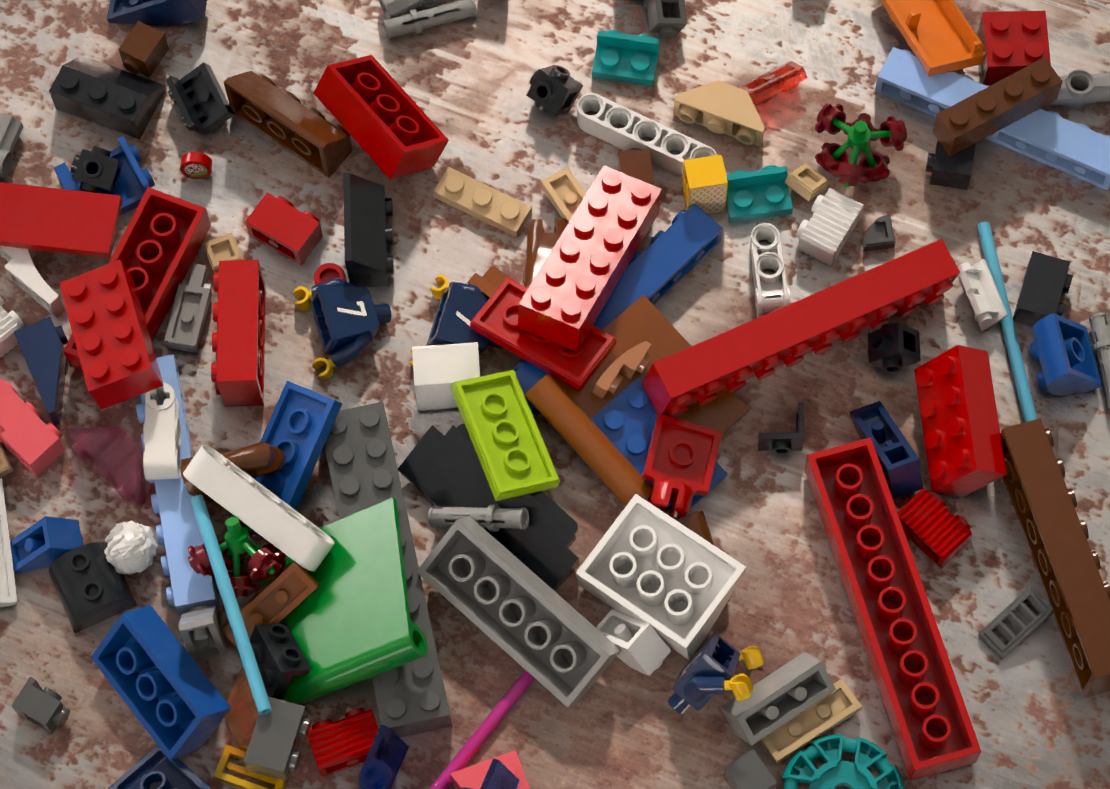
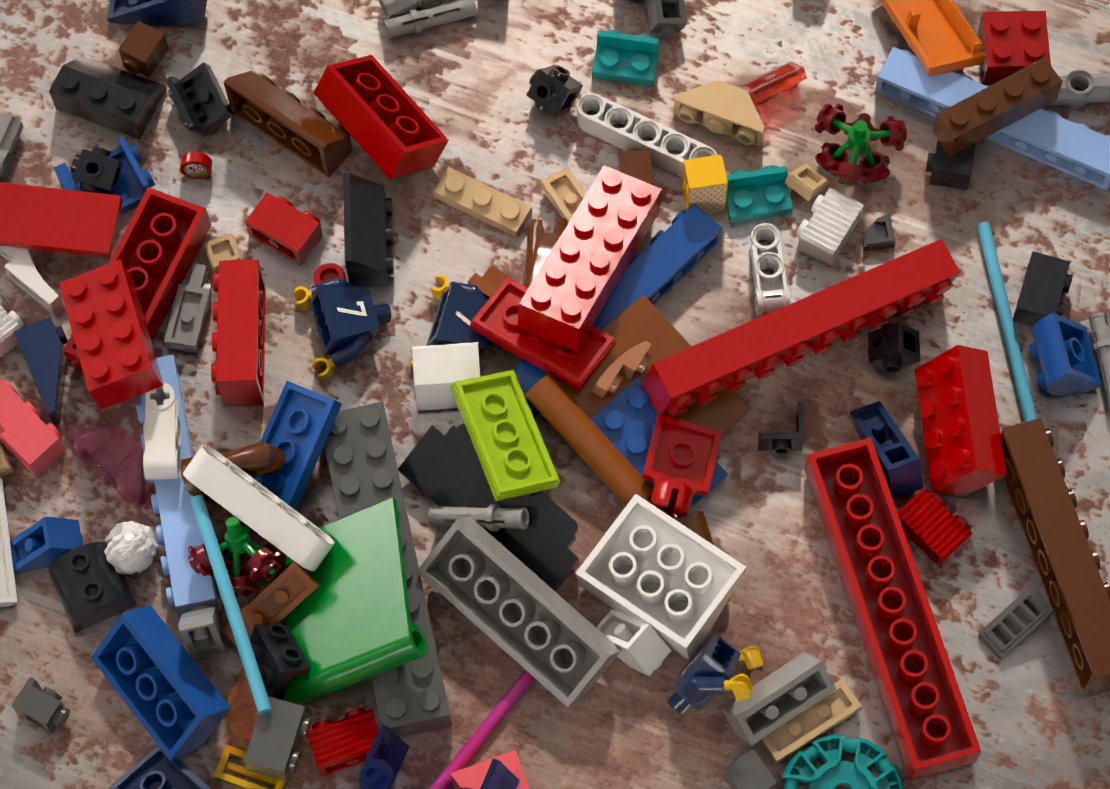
(982, 293): white hinge -> none

